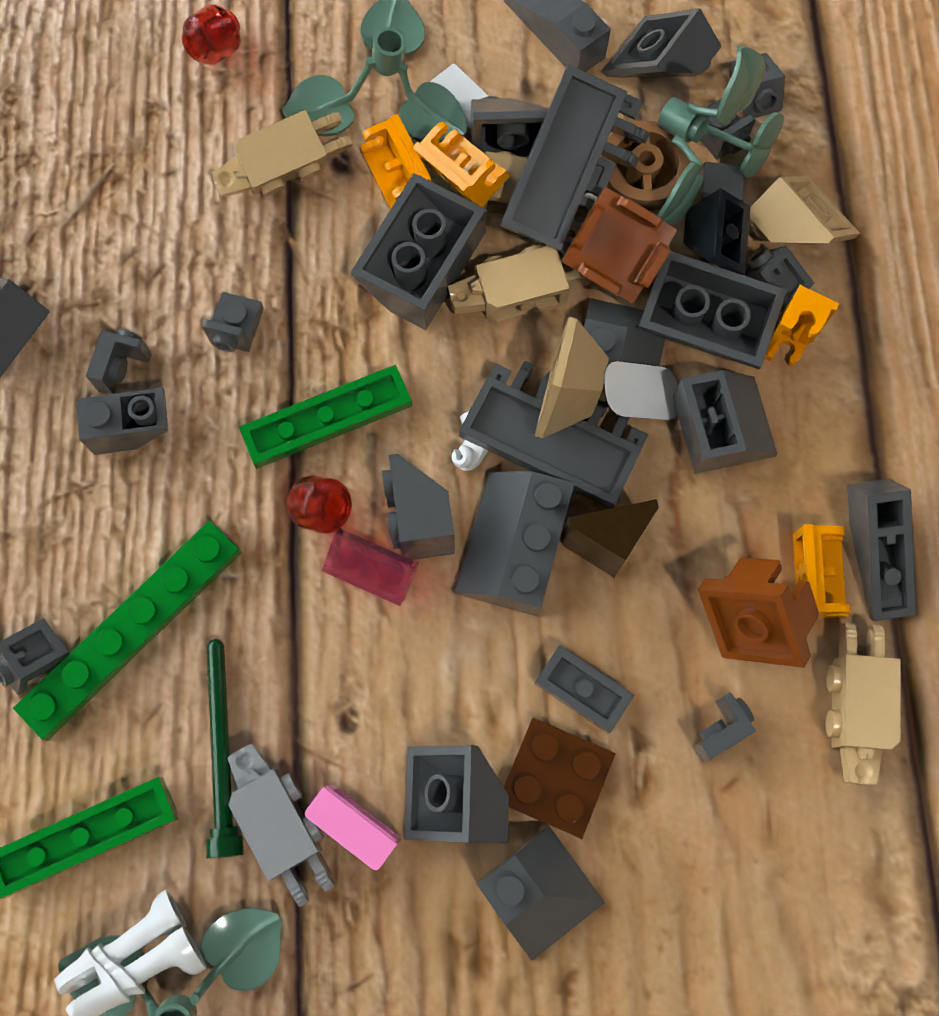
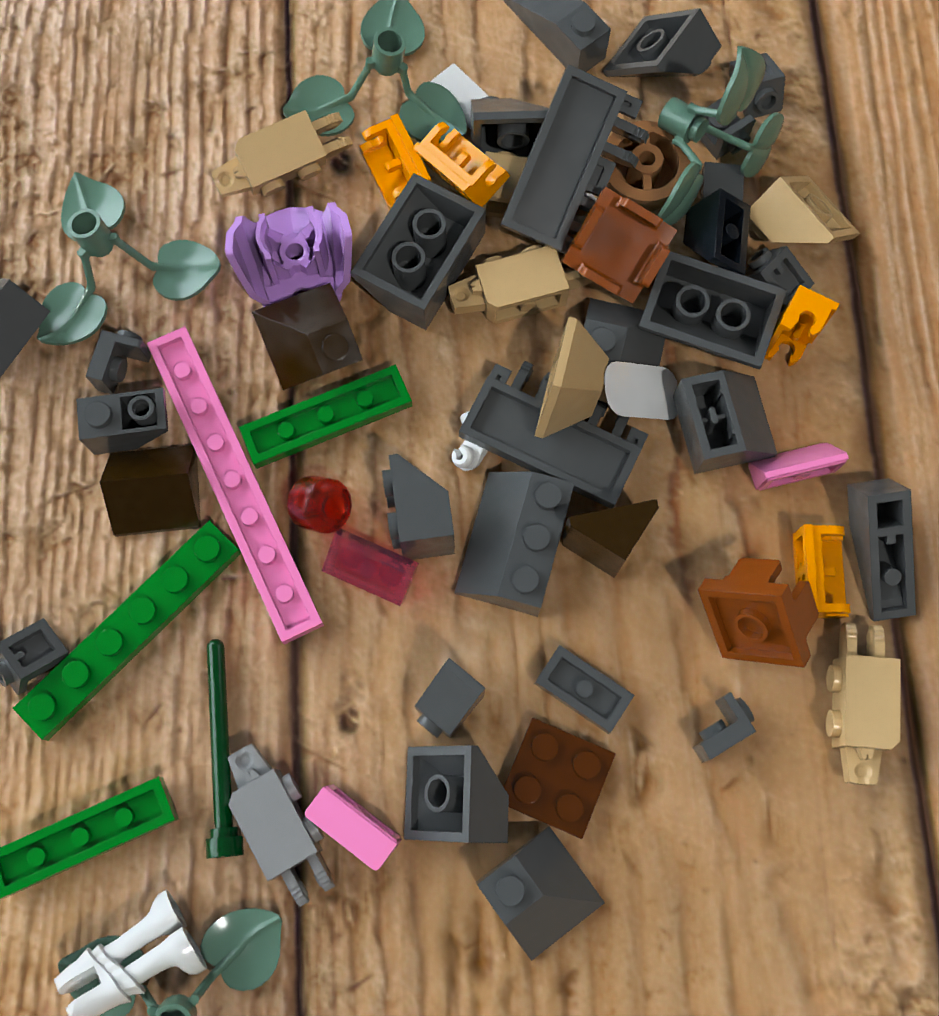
(87, 217): none -> sand green plant
(152, 490): none -> dark brown slope
(211, 34): clear red head -> none
(234, 323): dark grey bracket -> none
(235, 486): none -> bright pink plate
(291, 252): none -> lavender piece
(307, 336): none -> dark brown slope
(448, 700): none -> dark grey slope
(797, 465): none -> bright pink slope

